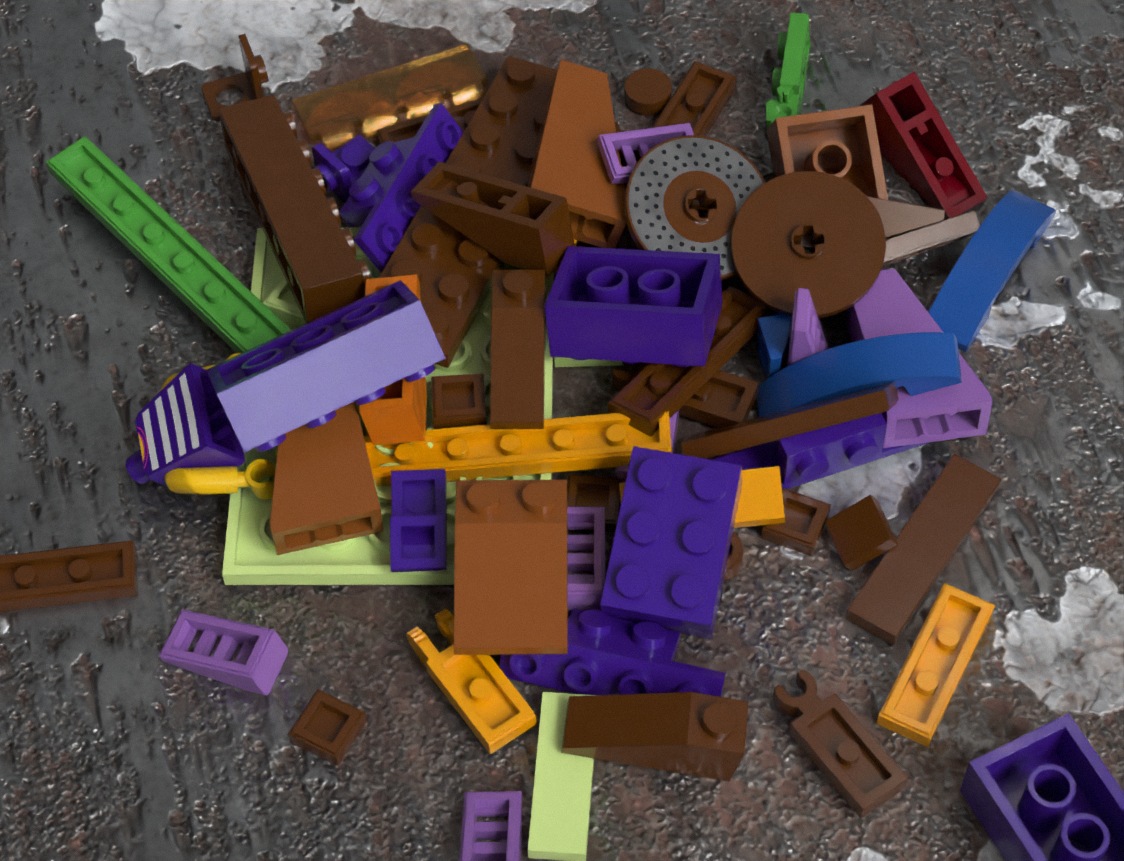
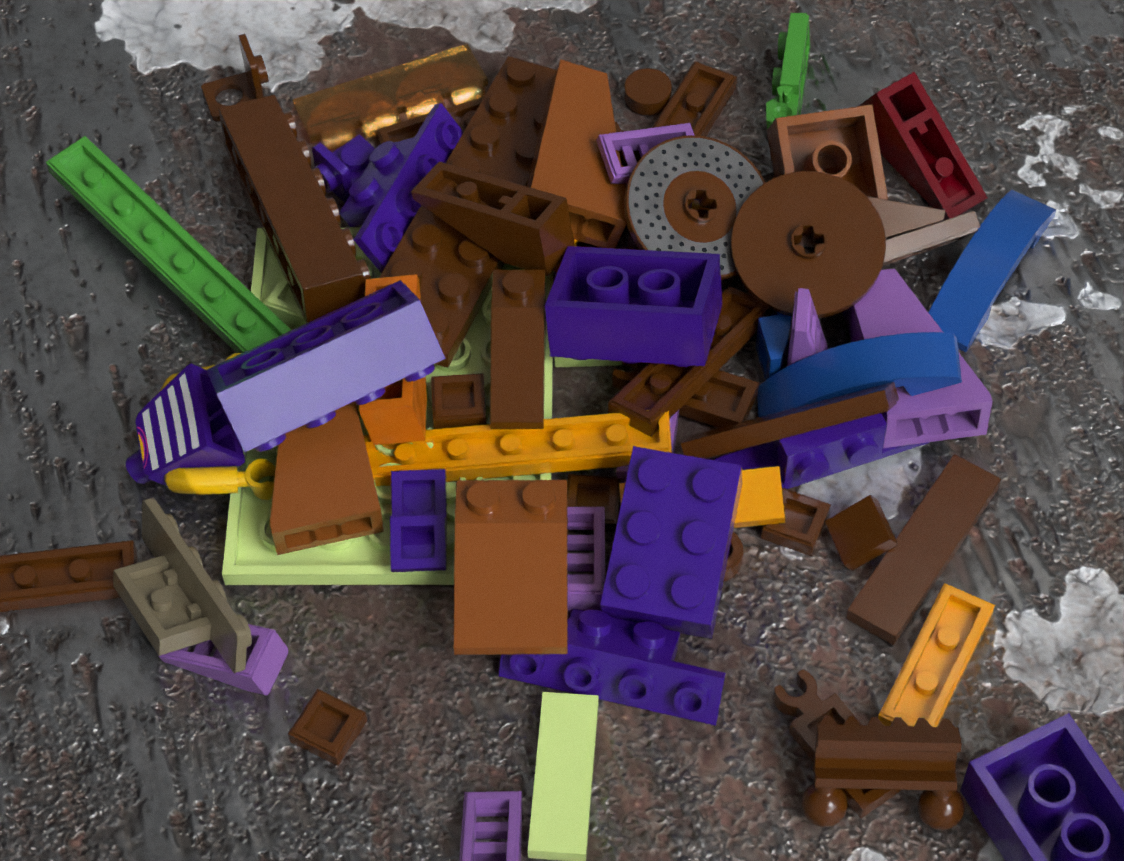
(176, 597): none -> dark tan bracket
(474, 688): light orange hinge -> none
(659, 731): reddish brown slope -> none
(885, 759): none -> reddish brown gear

